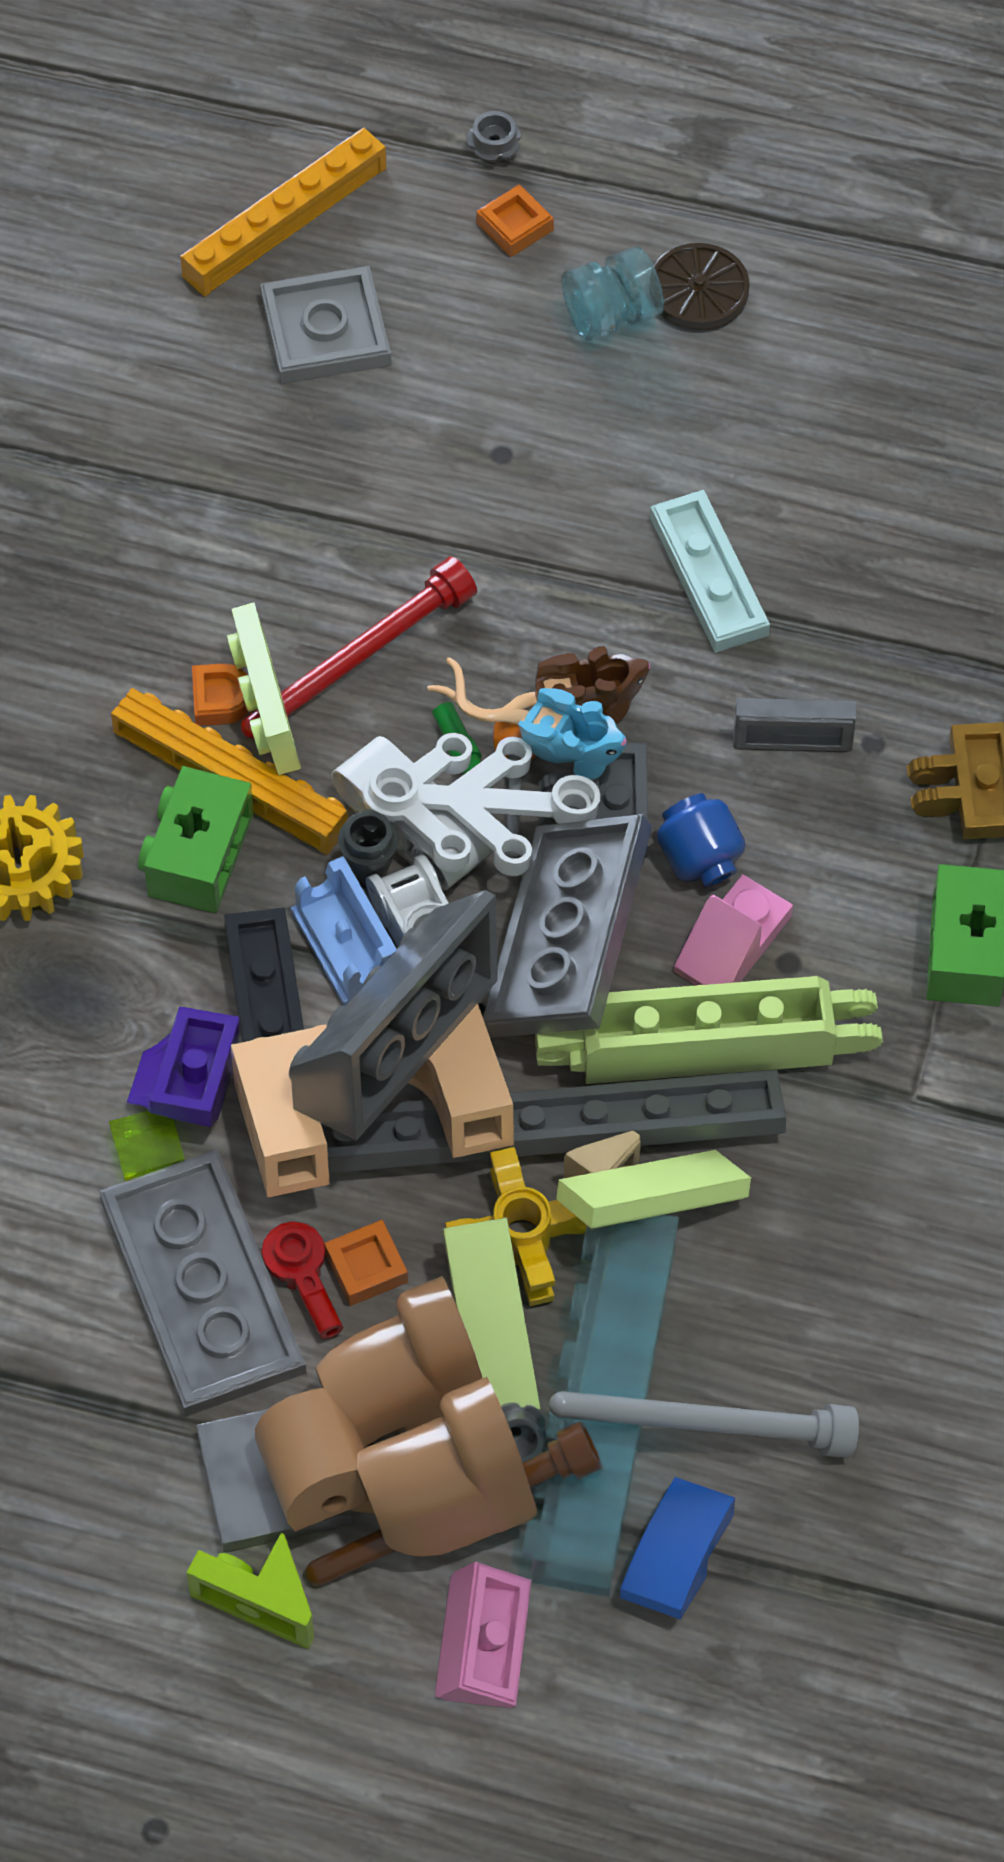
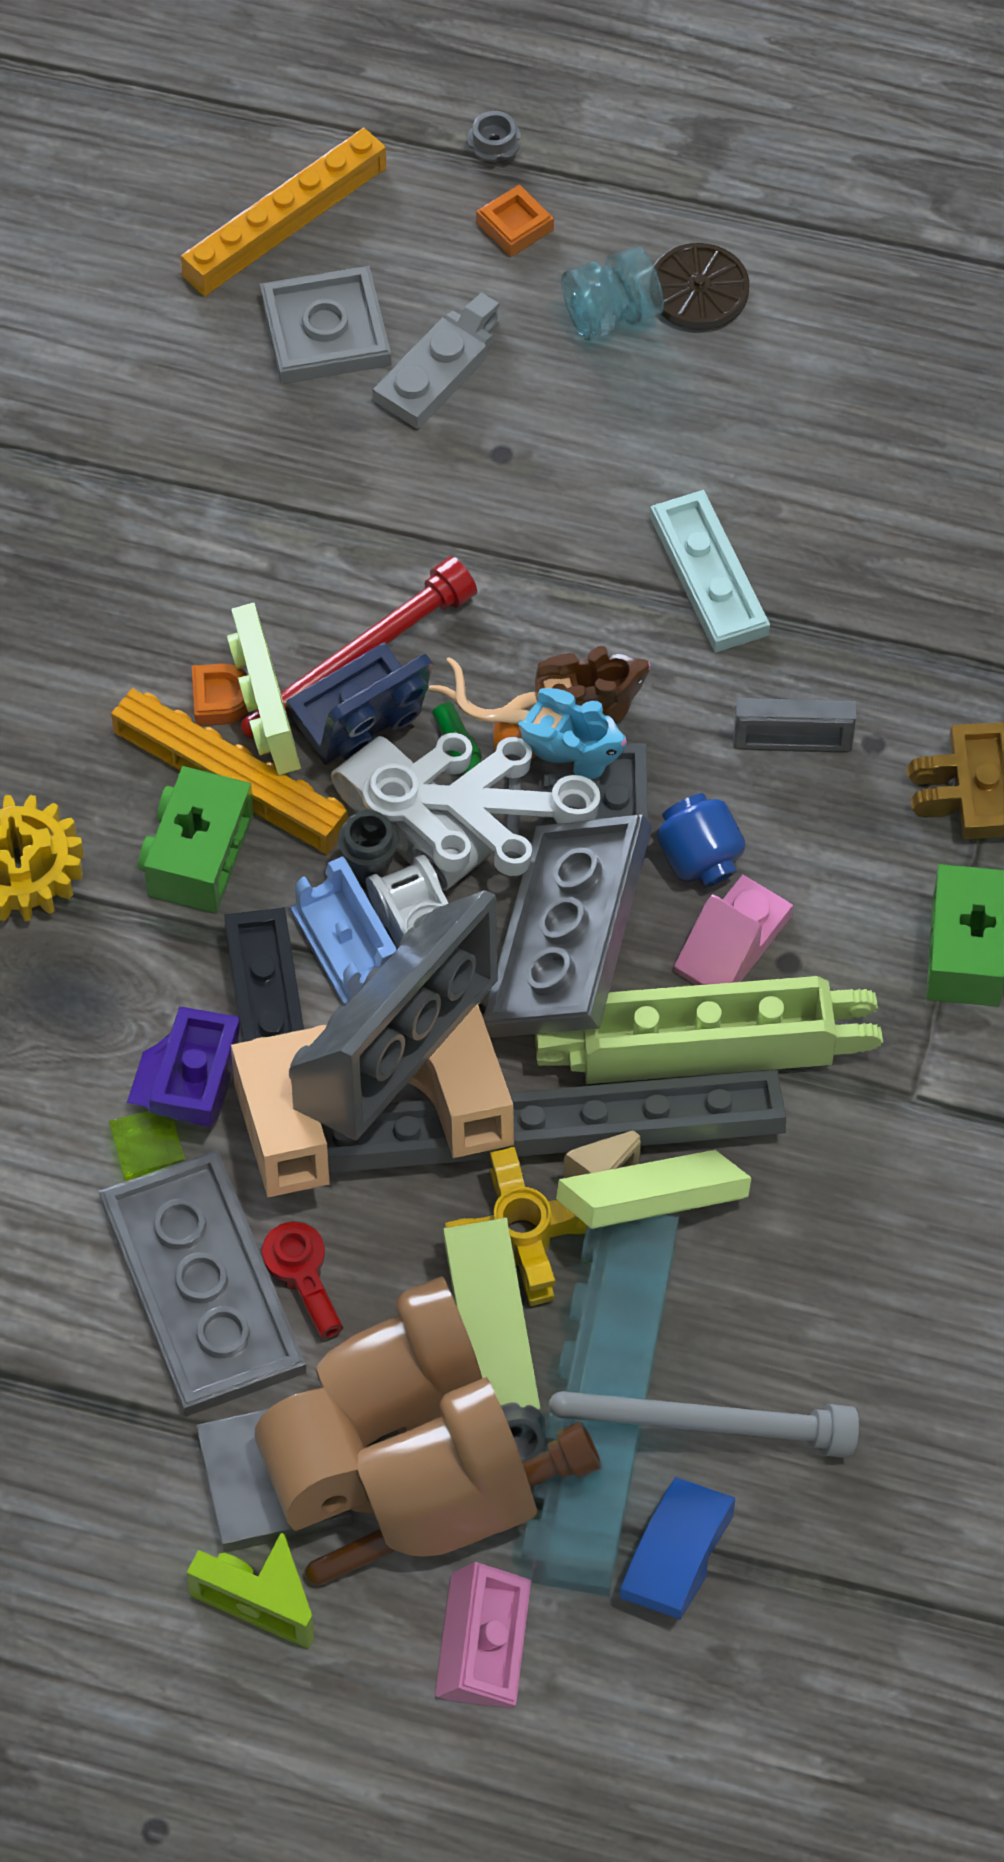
(360, 701): none -> dark blue bracket
(366, 1262): orange tile -> none
(439, 363): none -> light grey hinge

